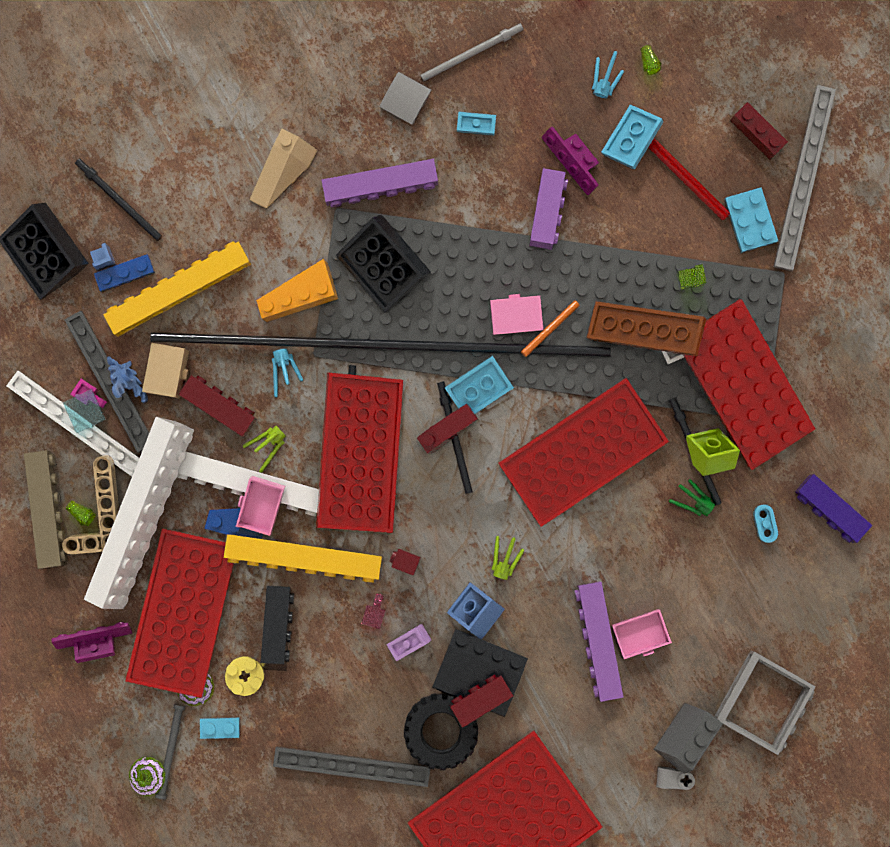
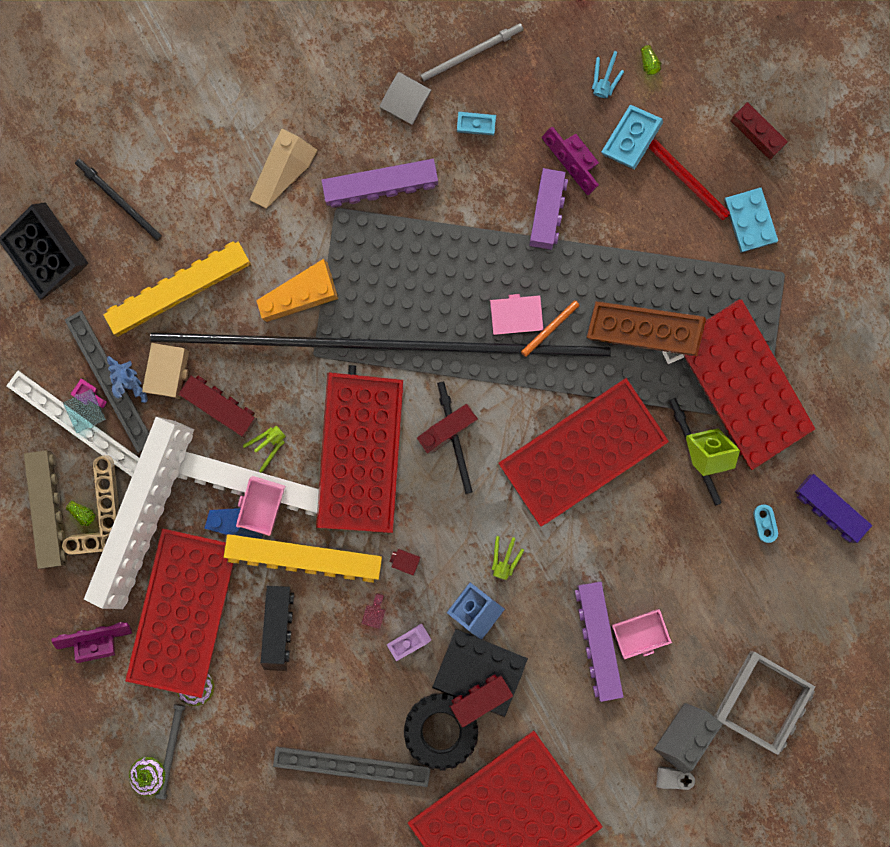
(102, 257): medium blue panel -> none
(124, 273): blue plate -> none
(219, 728): medium azure plate -> none
(238, 685): light yellow plate -> none
(282, 359): medium azure plant -> none
(383, 262): black slope -> none
(480, 385): medium azure plate -> none
(692, 277): clear neon green panel -> none
(703, 504): green plant -> none
(804, 178): light grey plate -> none

